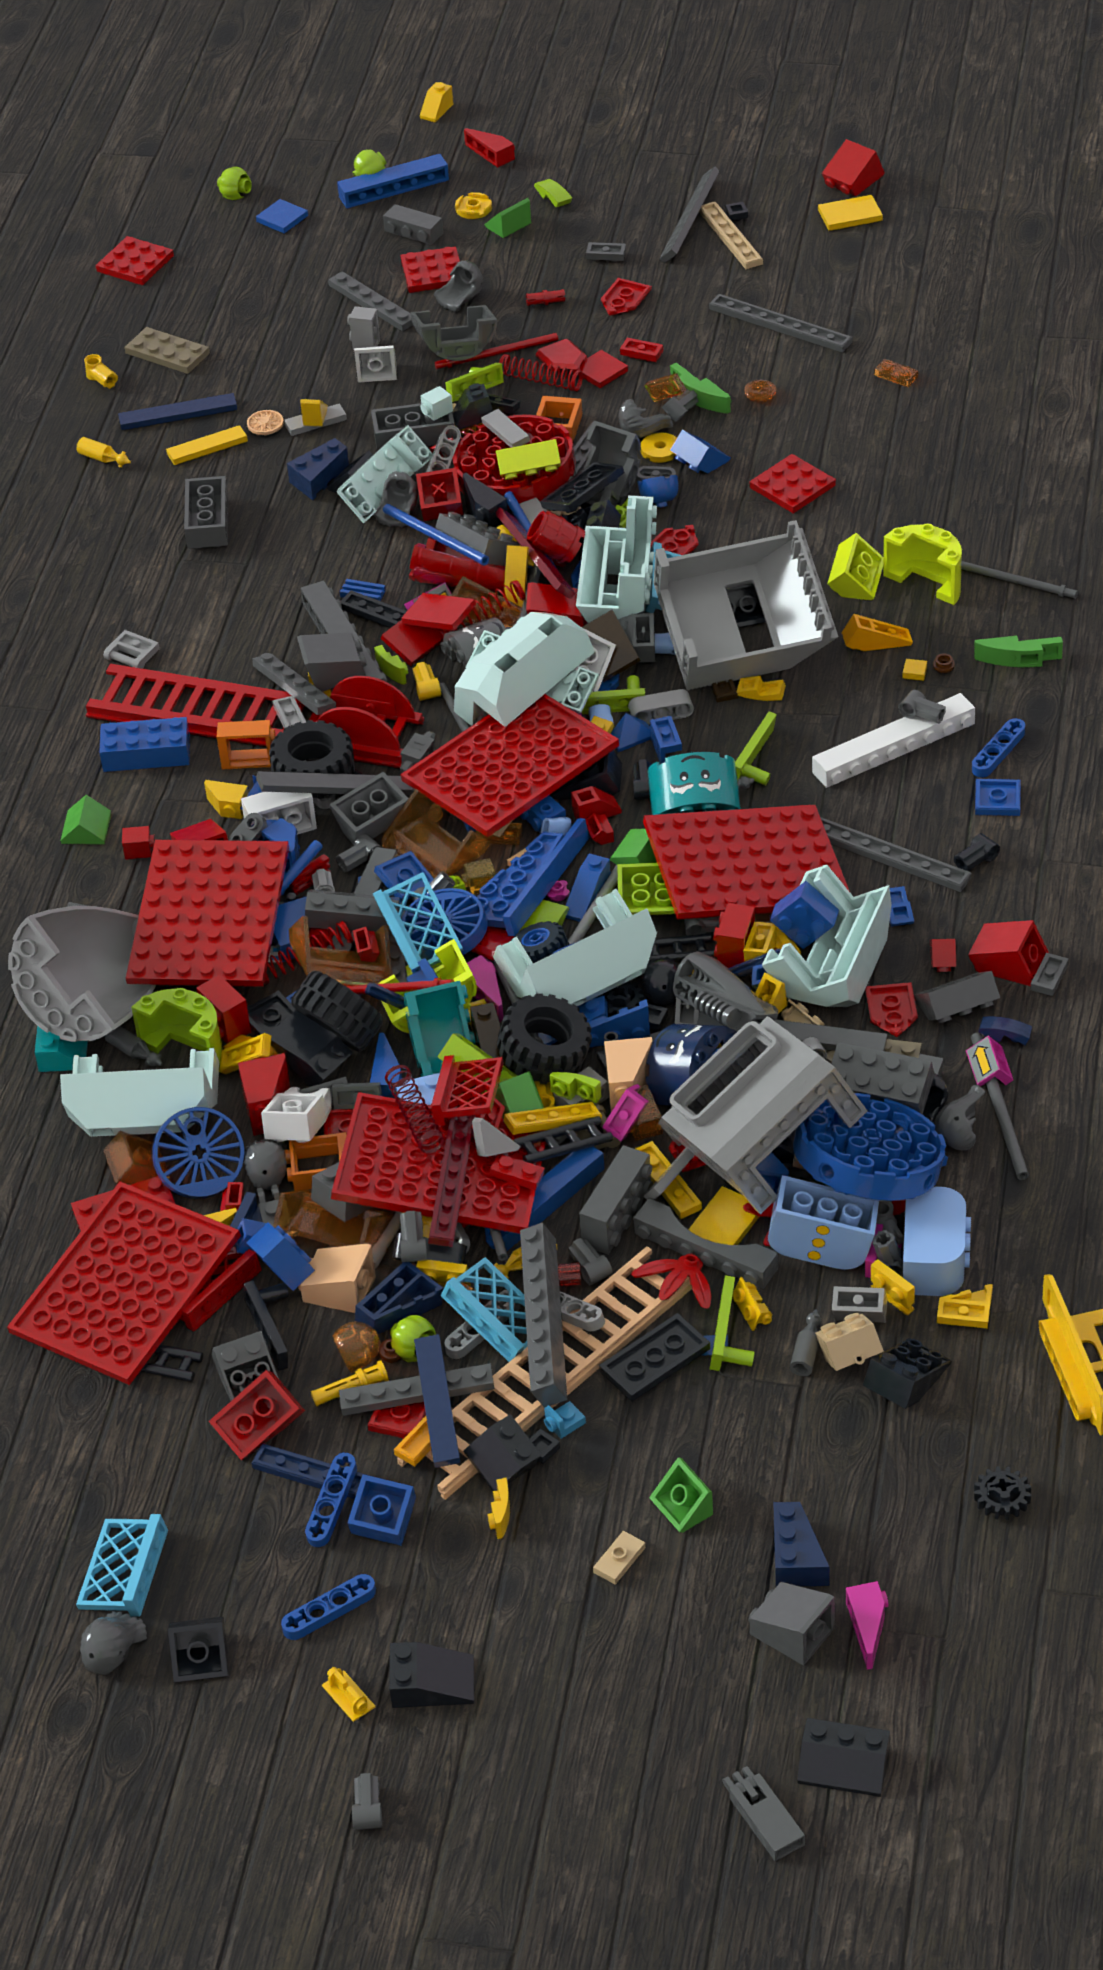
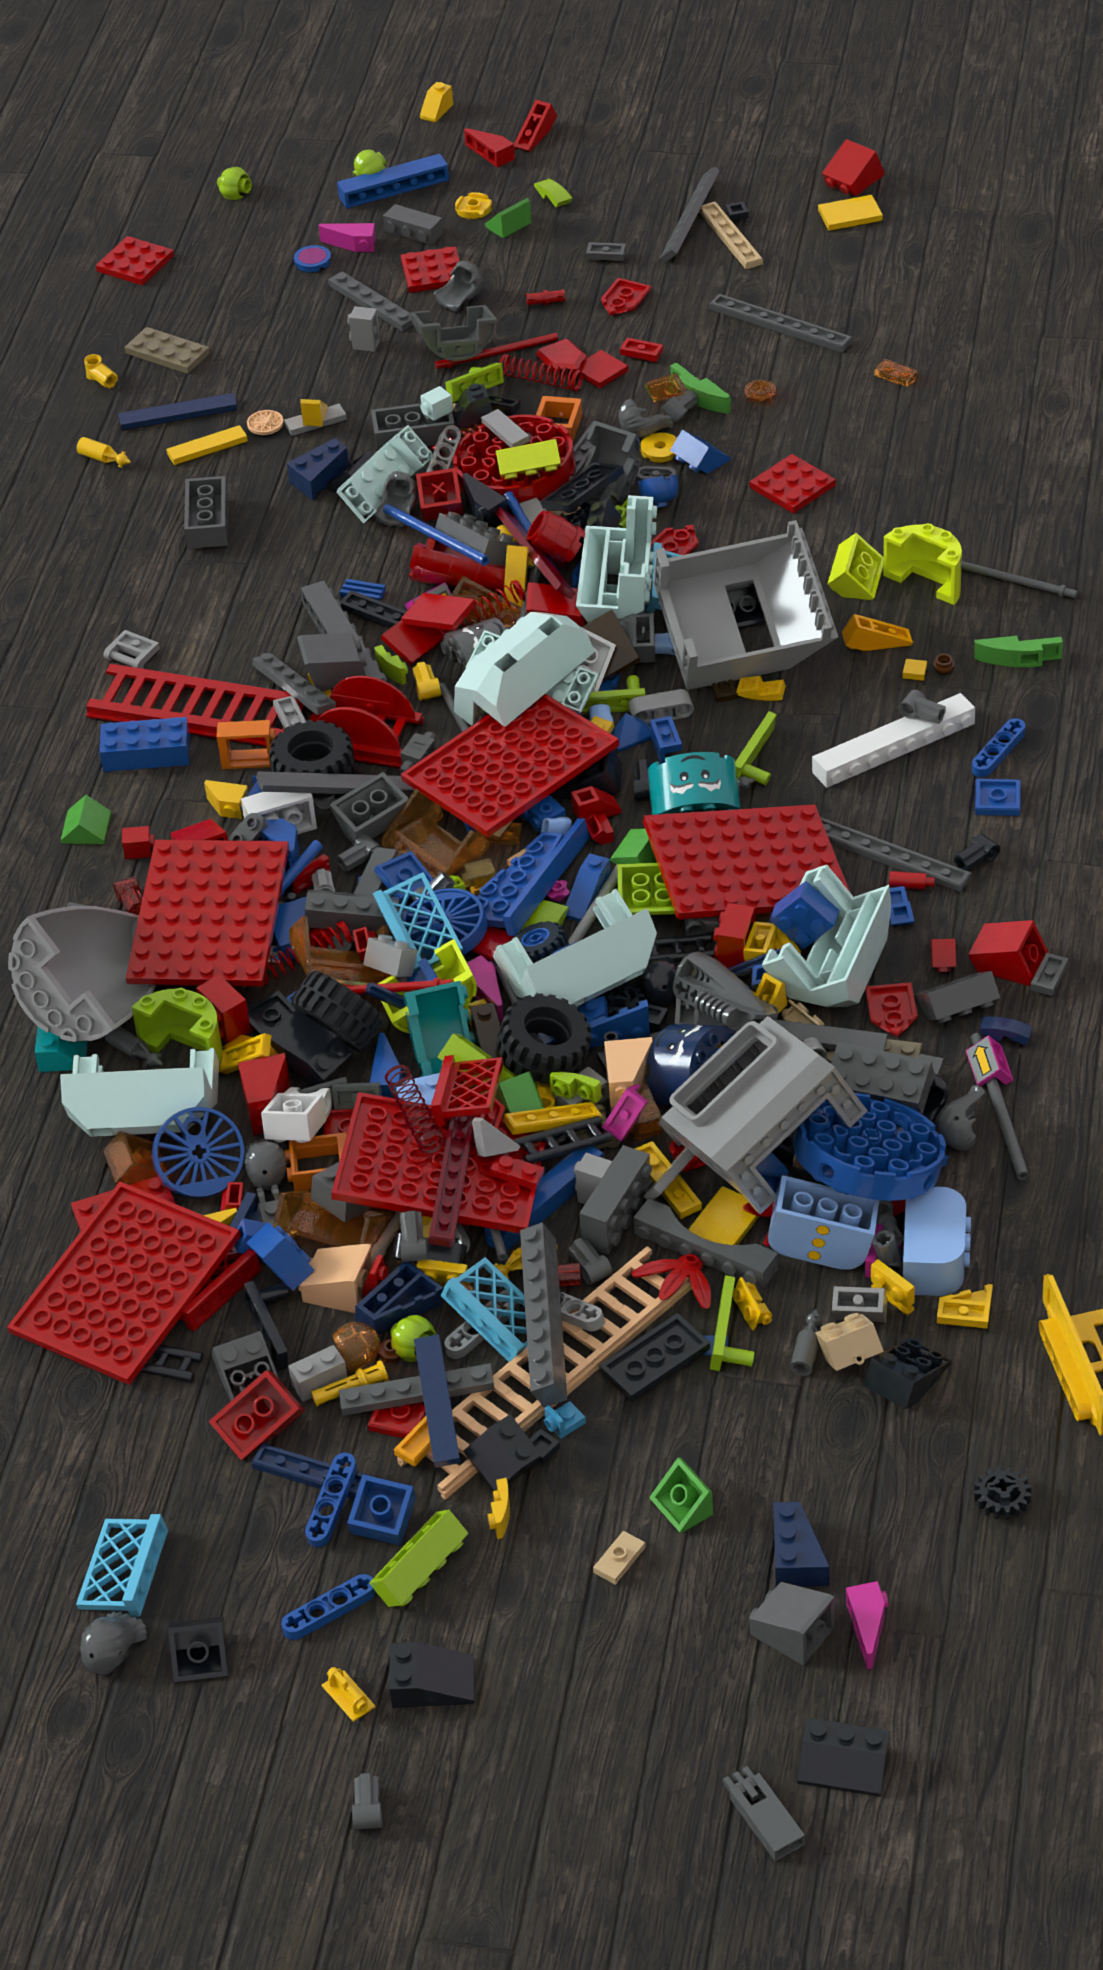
(129, 893): none -> clear red piece
(282, 216): blue tile -> none
(312, 258): none -> tile
(317, 1371): none -> light grey brick
(350, 236): none -> dark pink slope
(375, 1276): none -> red slope
(376, 363): white slope -> none
(390, 956): none -> light grey brick
(419, 1558): none -> lime brick
(536, 125): none -> red slope
(588, 1175): none -> light grey brick
(910, 880): none -> red cylinder

